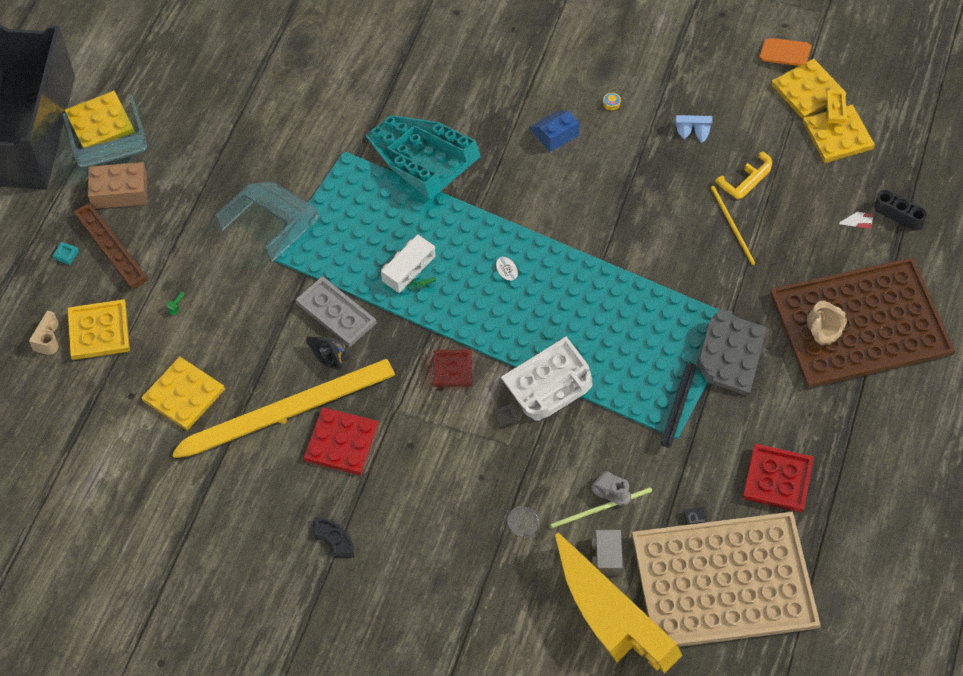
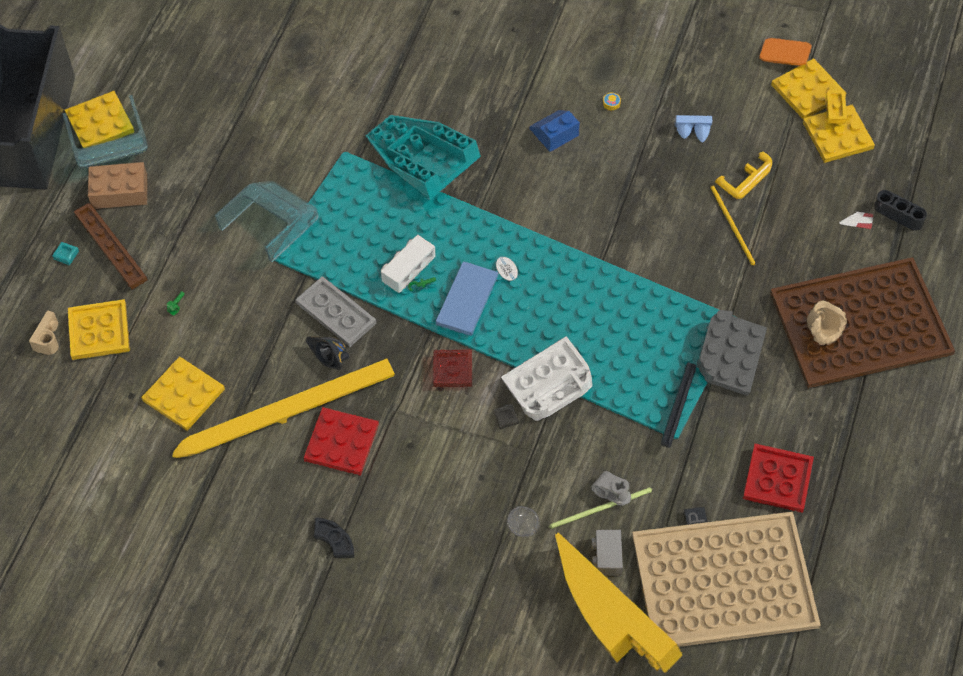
(467, 298): none -> medium blue tile

